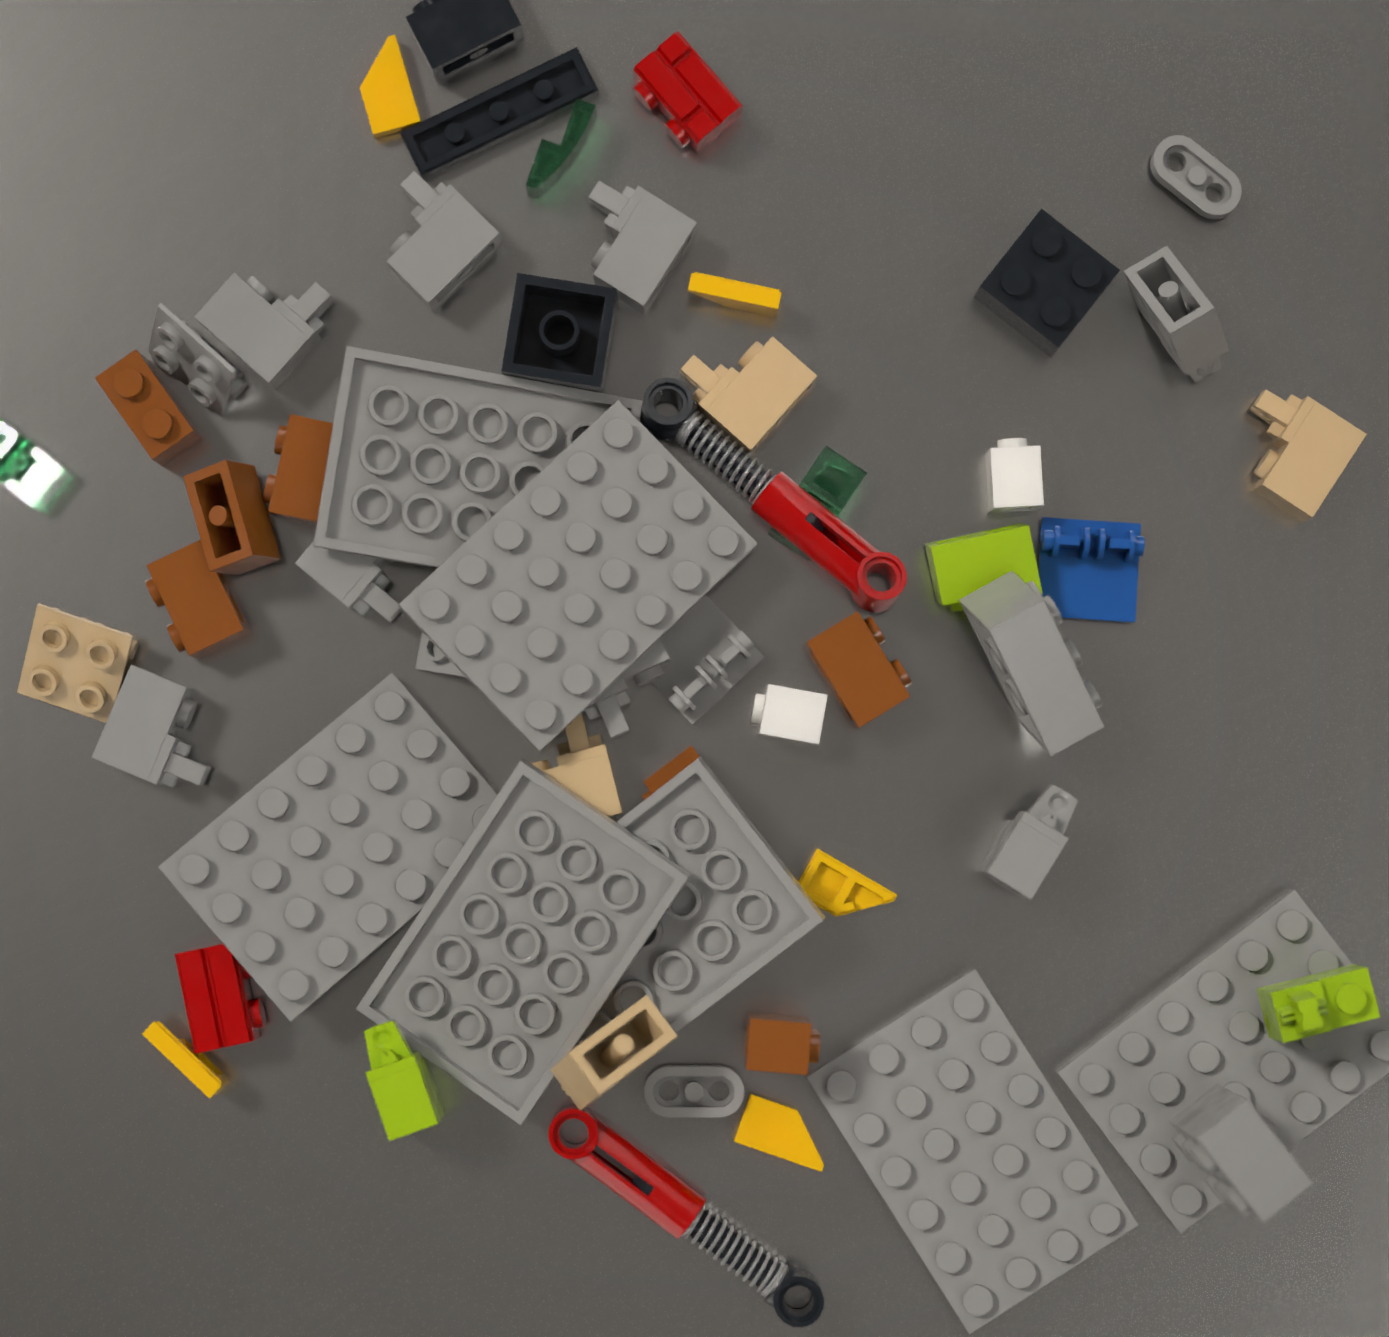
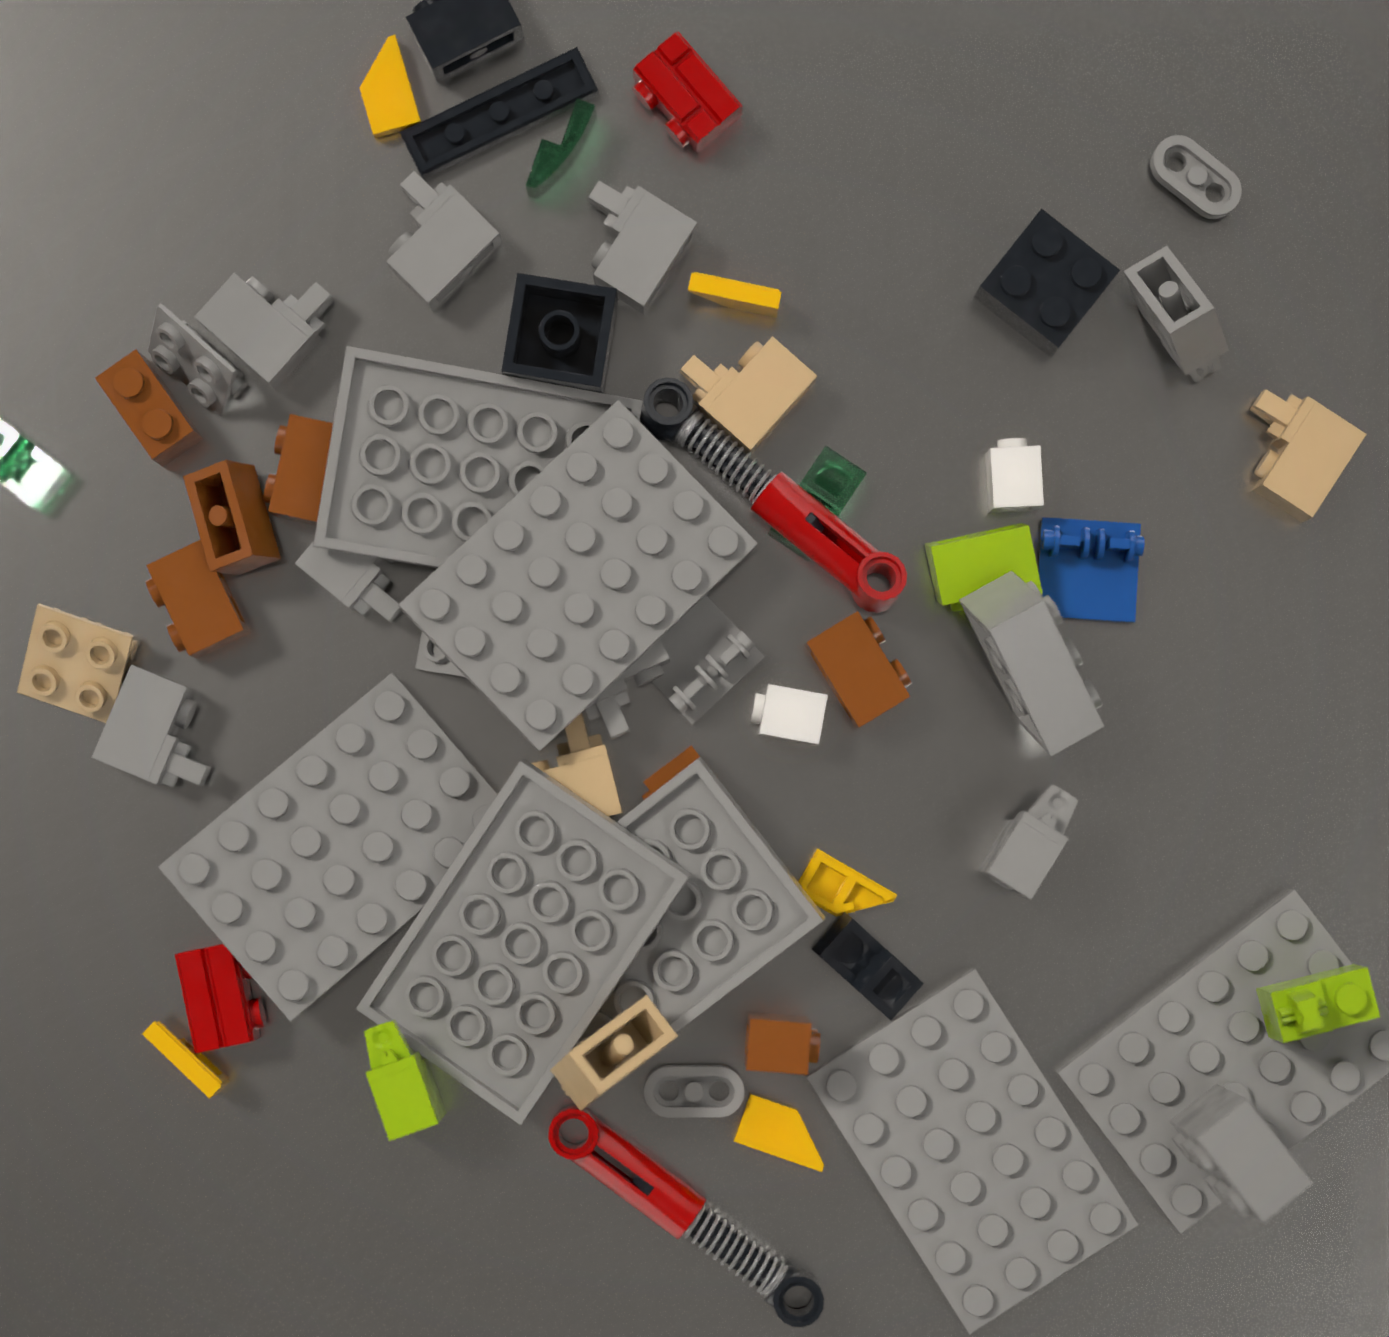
(868, 966): none -> black slope

